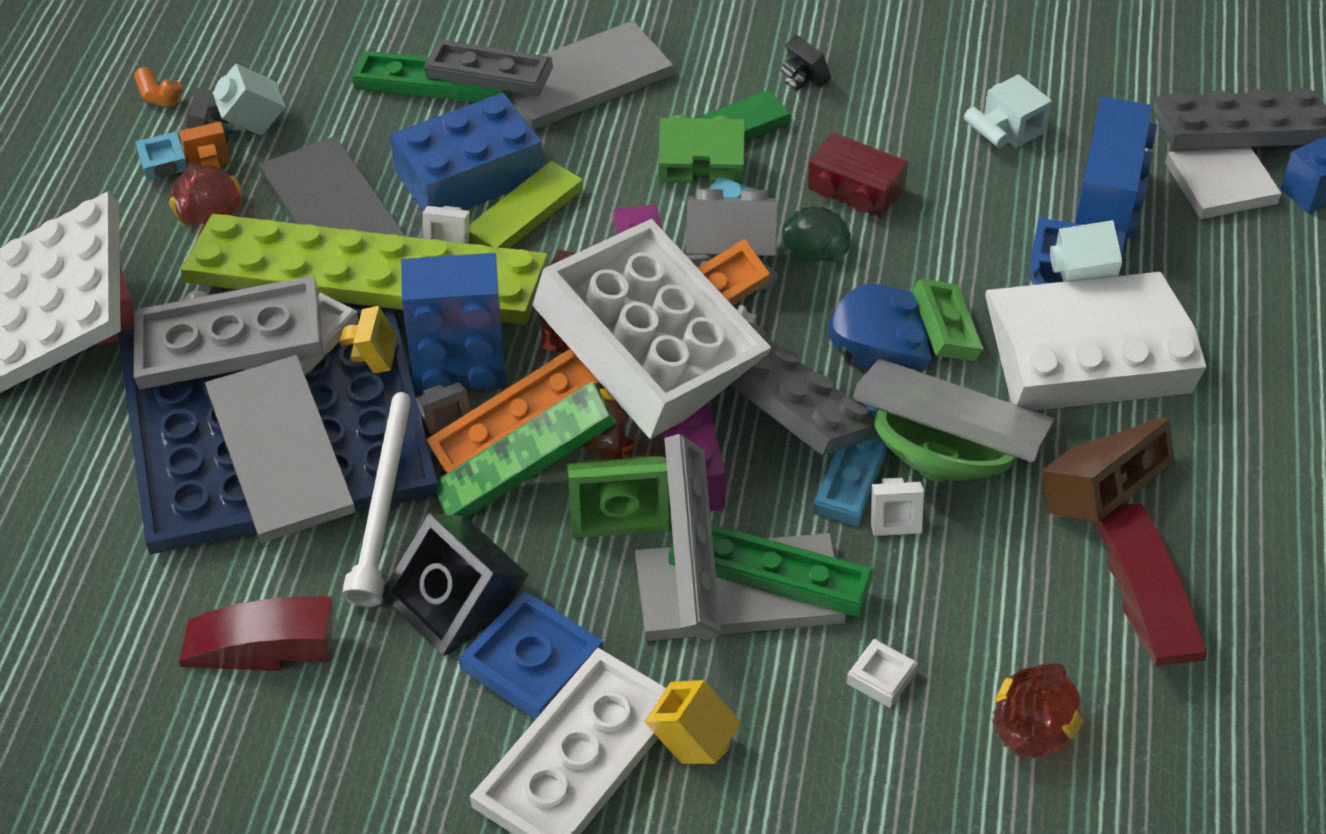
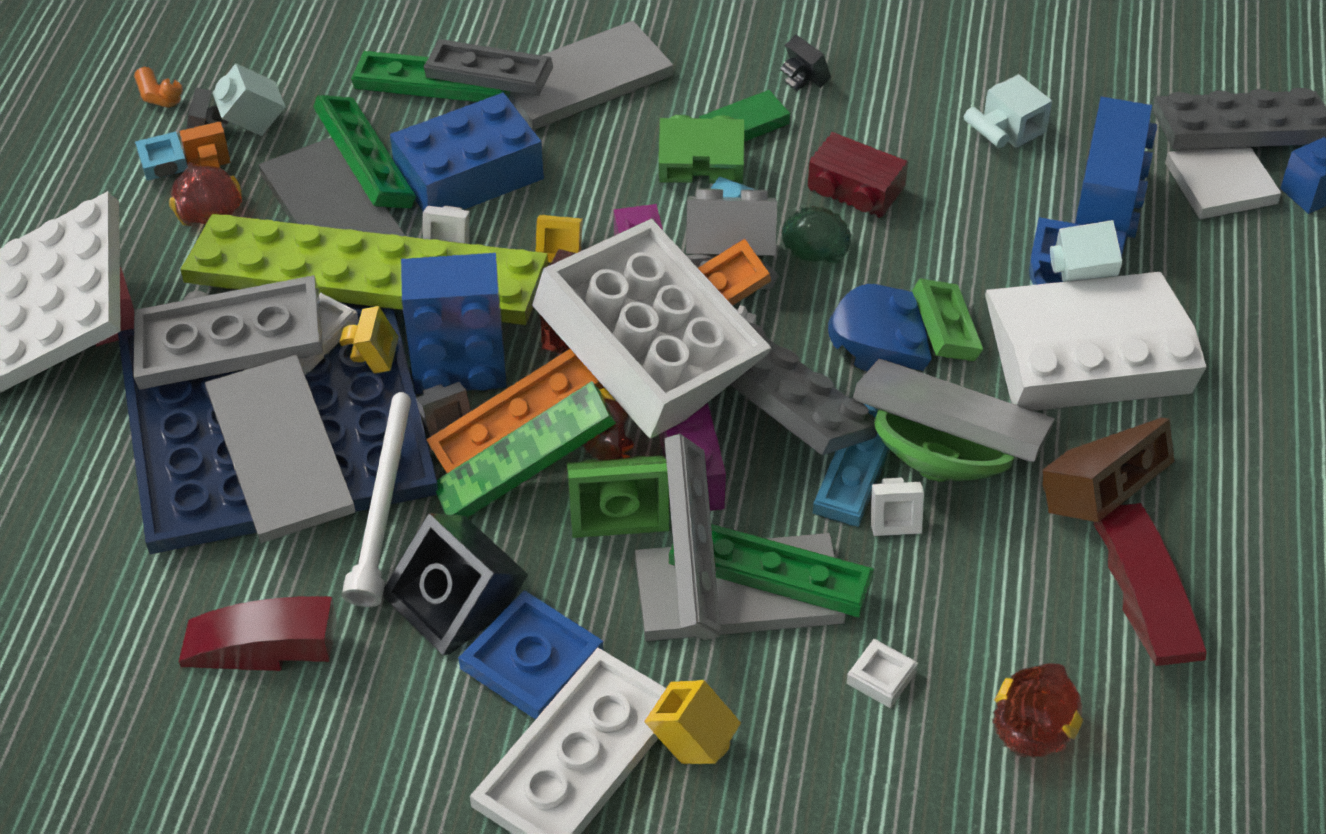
(364, 152): none -> green tile
(525, 207): lime tile -> none
(558, 233): none -> yellow tile

